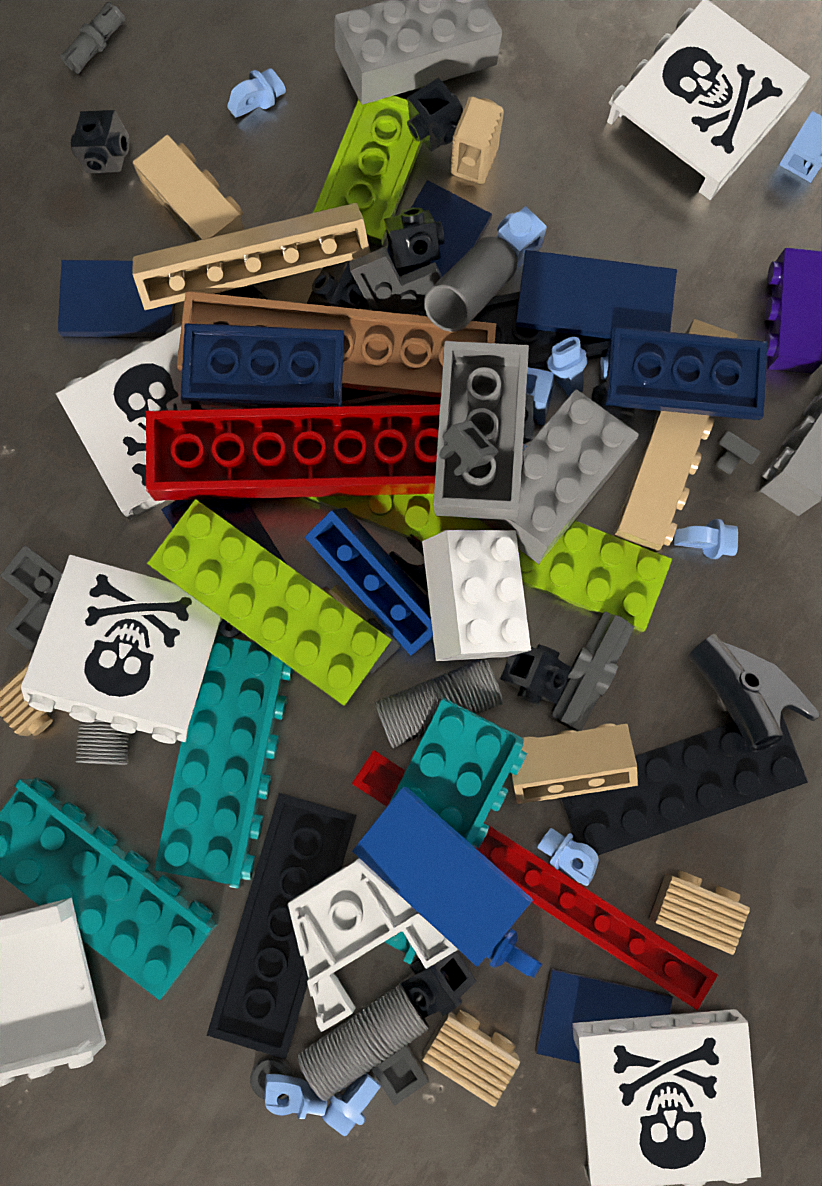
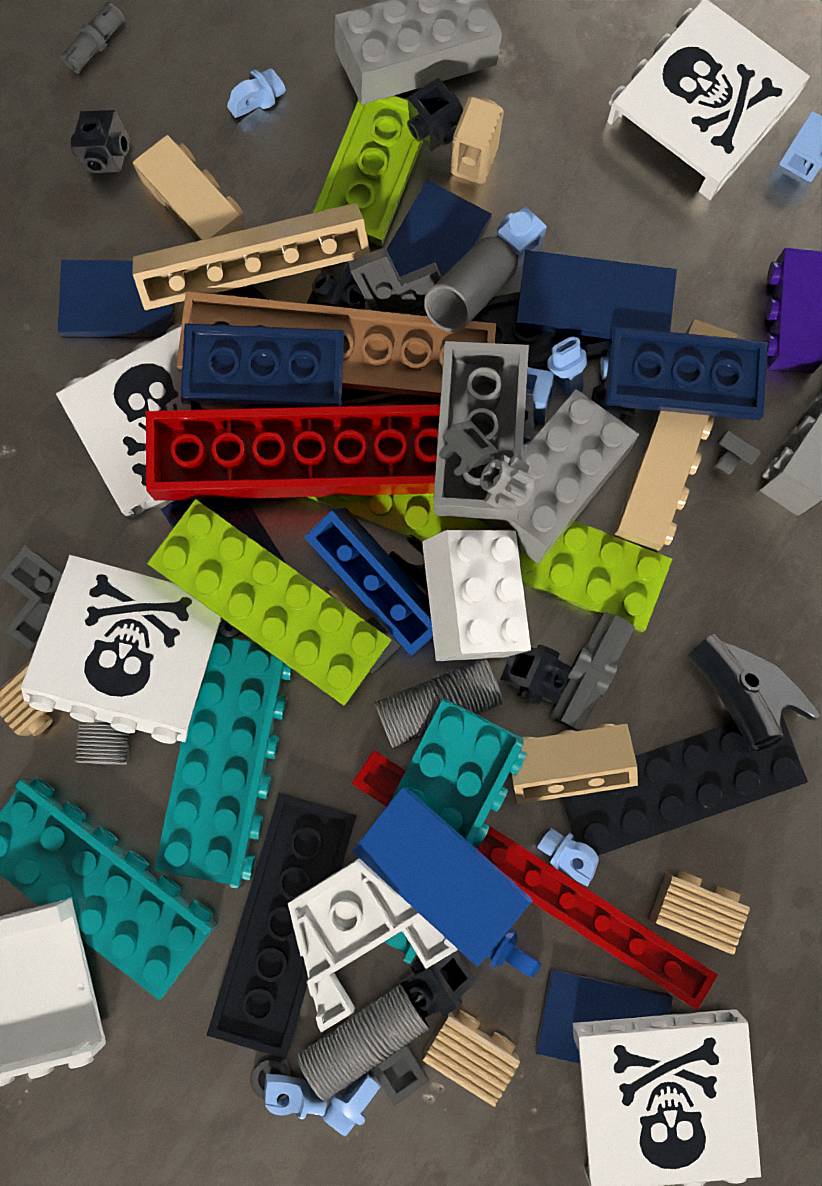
(414, 238): black brick -> none
(507, 482): none -> light grey gear
(714, 538): light blue piece -> none

